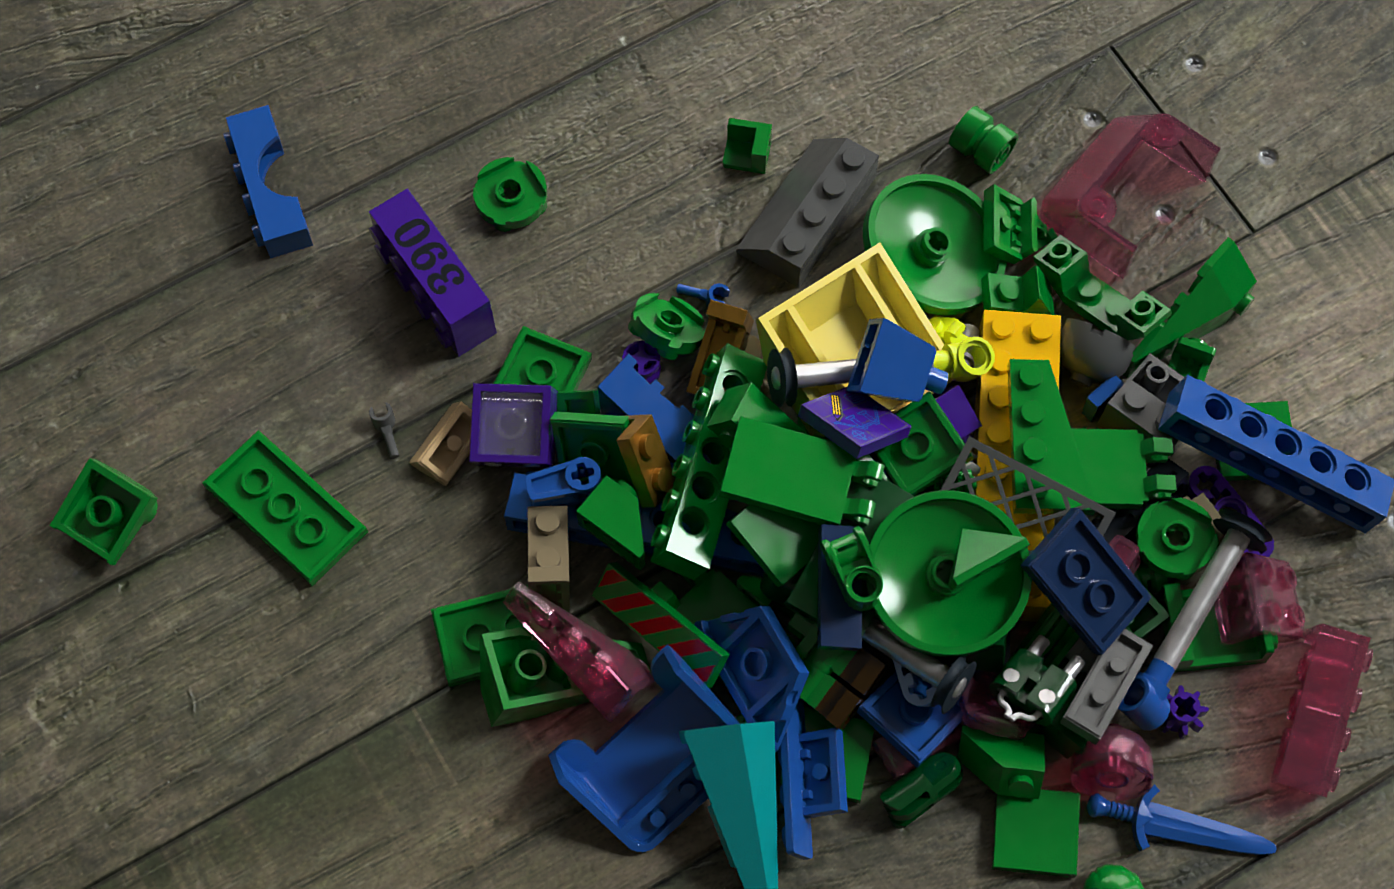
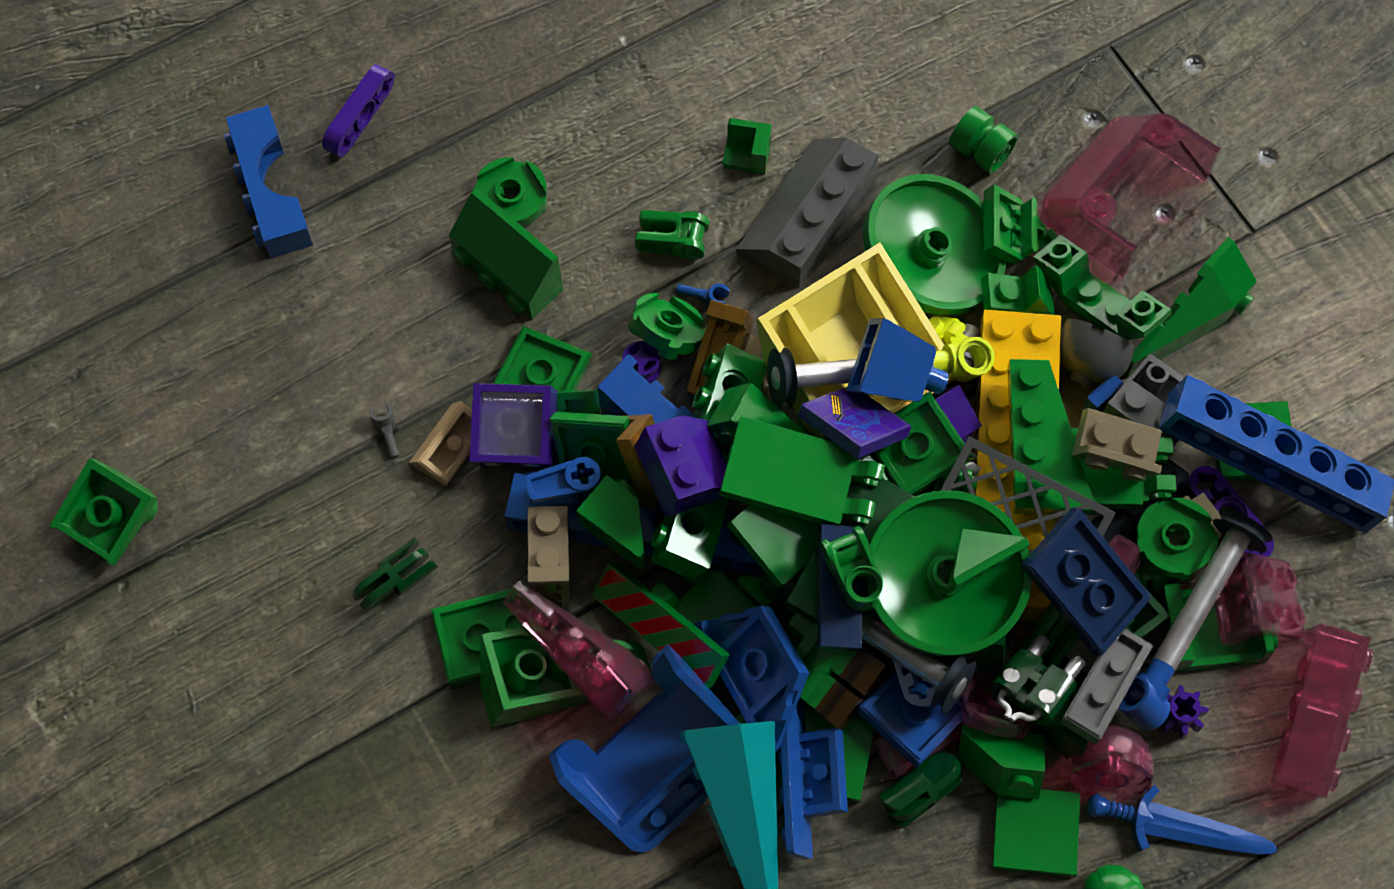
(285, 508): green tile -> none
(358, 110): none -> dark purple beam
(388, 579): none -> dark green arm
(432, 273): dark purple brick -> none
(505, 256): none -> green slope
(672, 233): none -> green piece
(682, 463): none -> dark purple slope
(1117, 444): none -> dark tan bracket
(1192, 357): green bracket -> none

